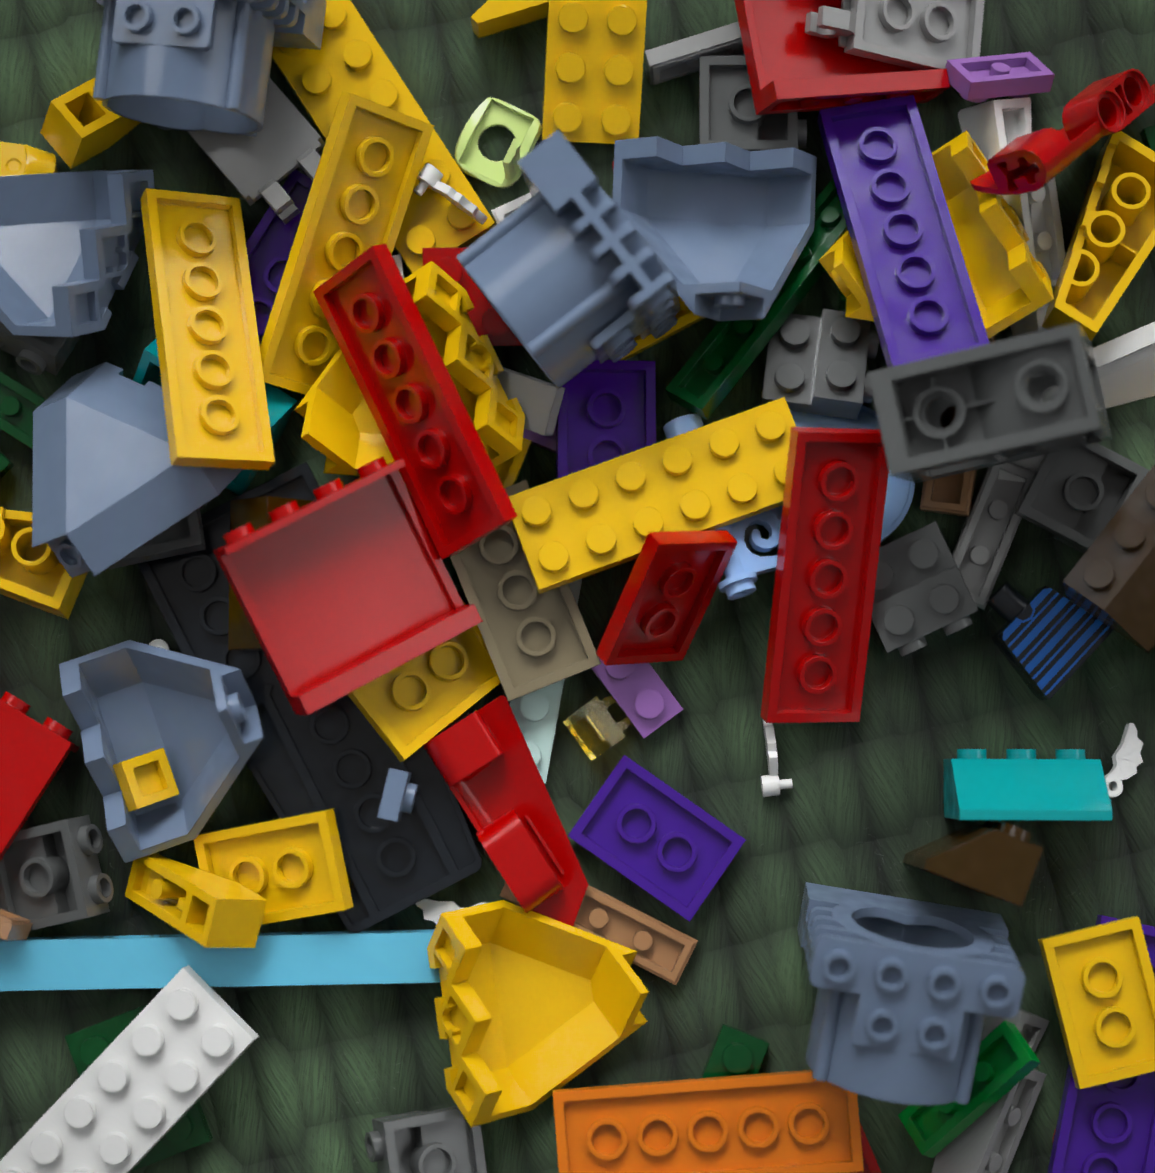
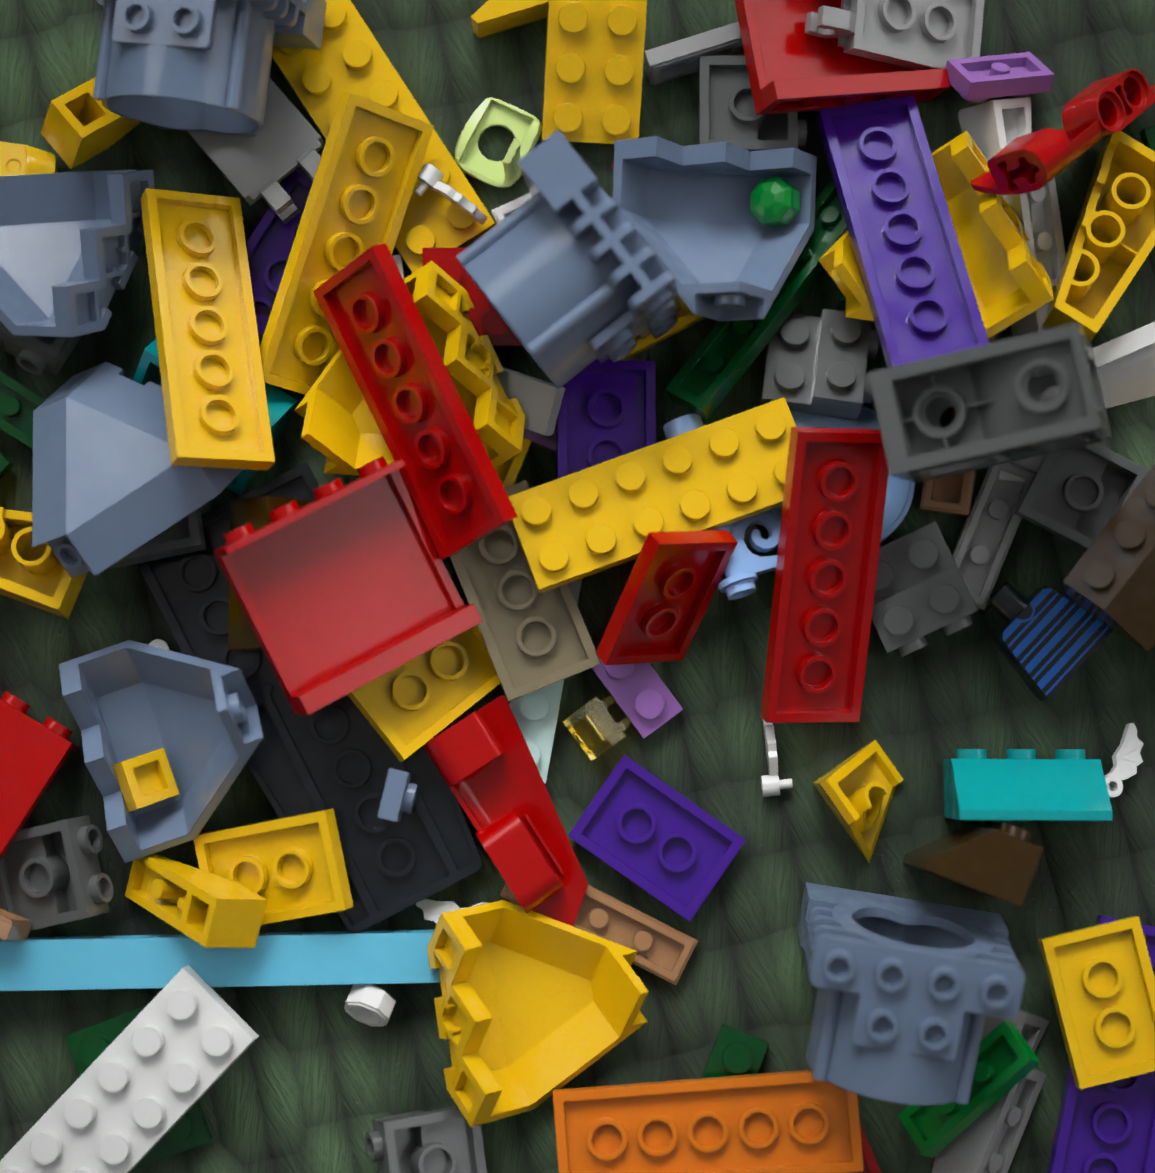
(370, 1004): none -> white tile
(775, 202): none -> green tile
(861, 794): none -> yellow slope

